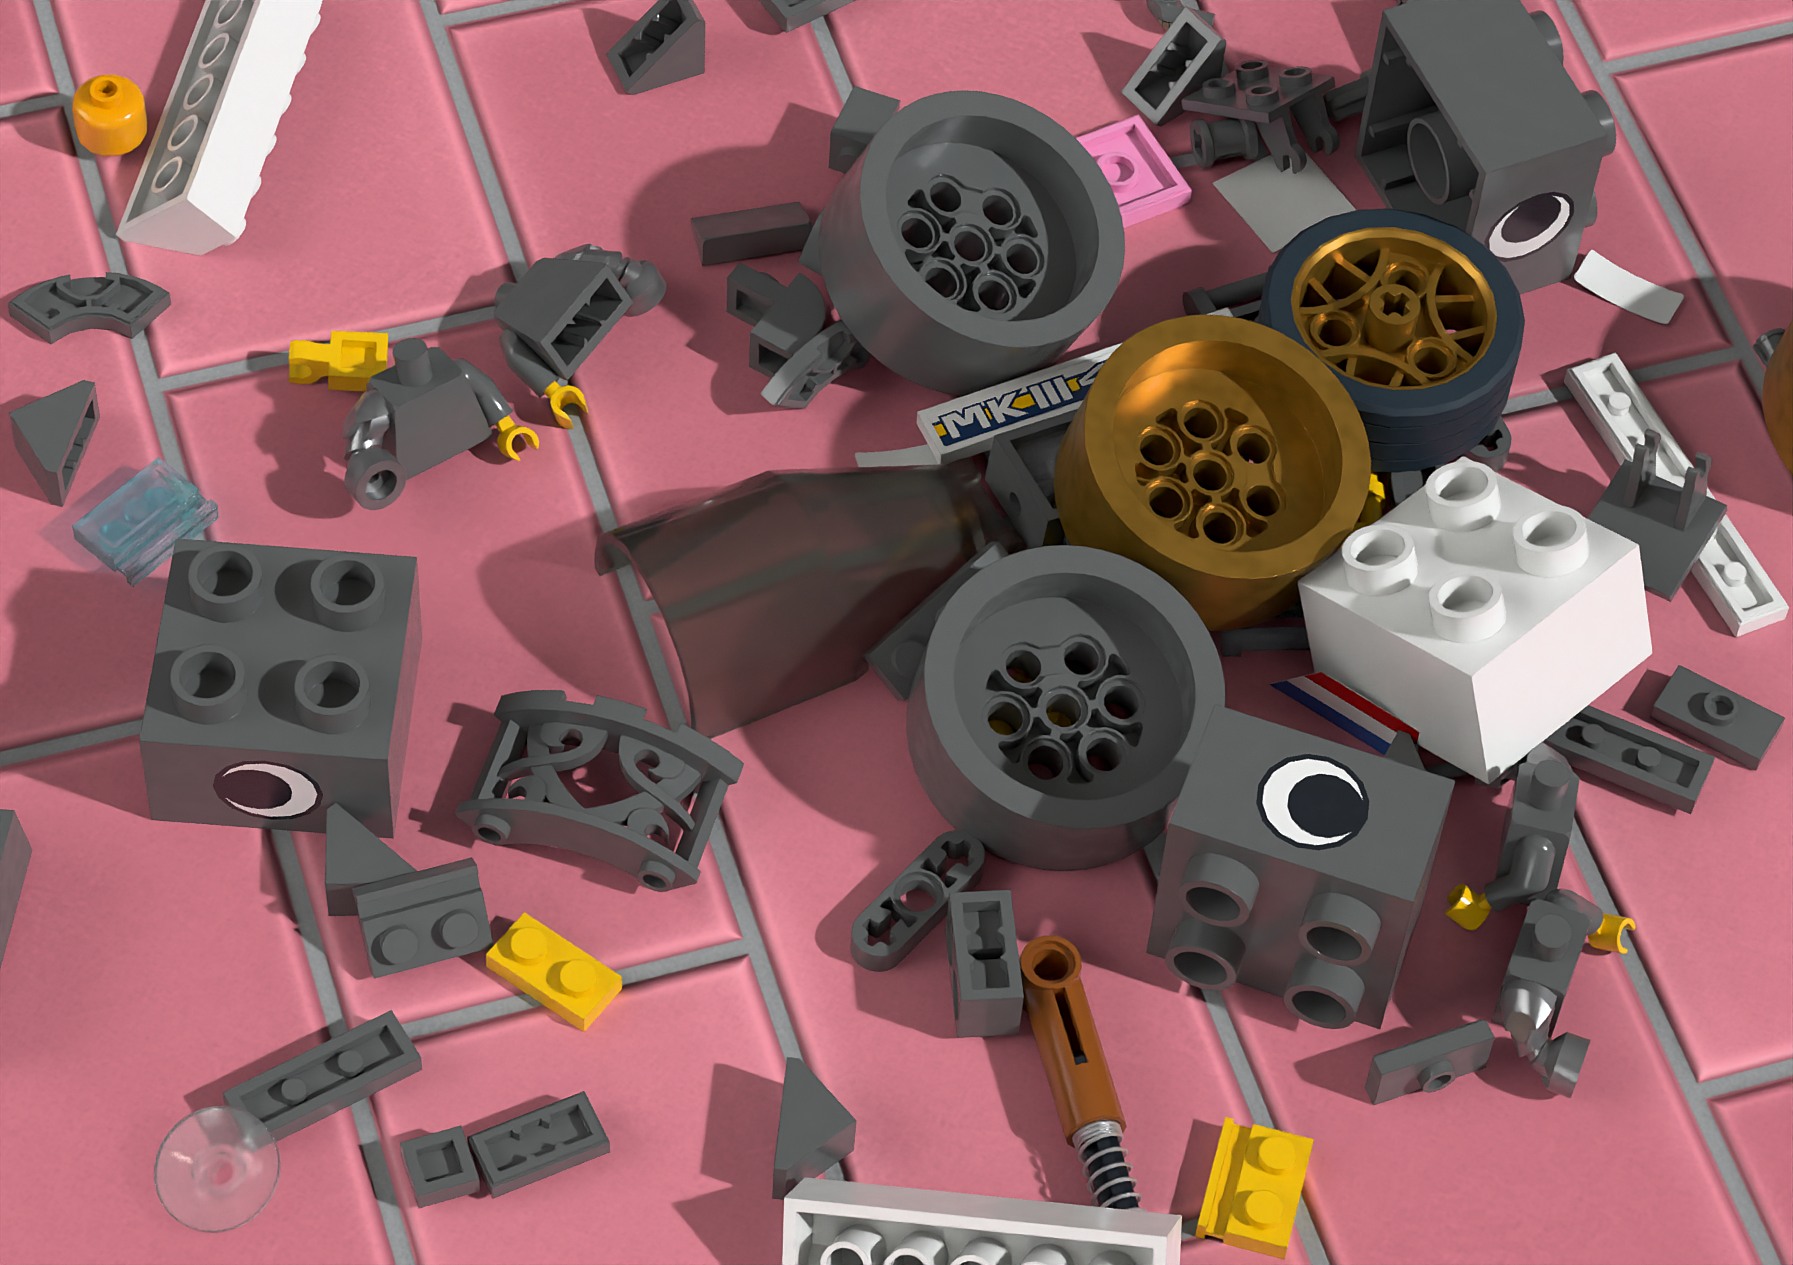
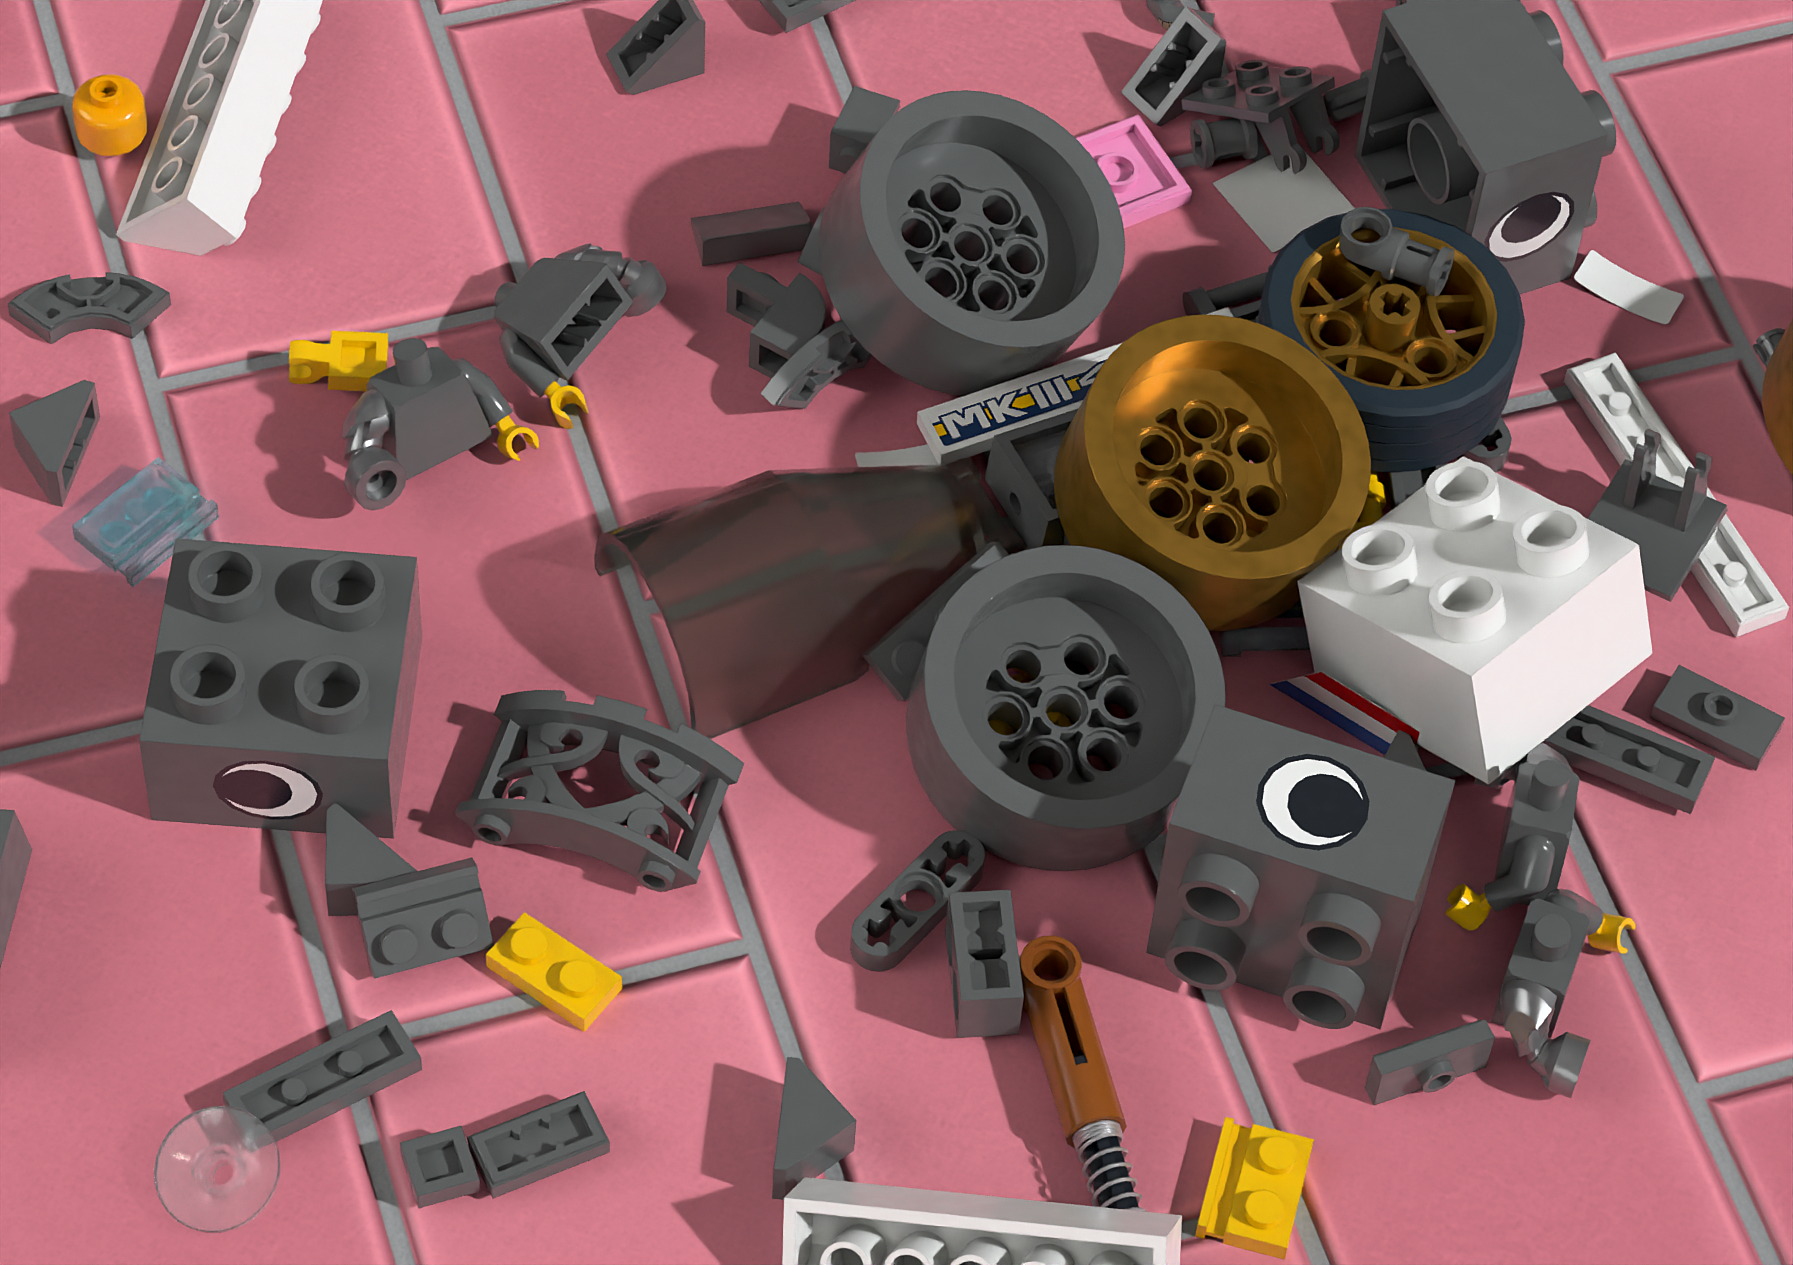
(1394, 251): none -> dark grey connector

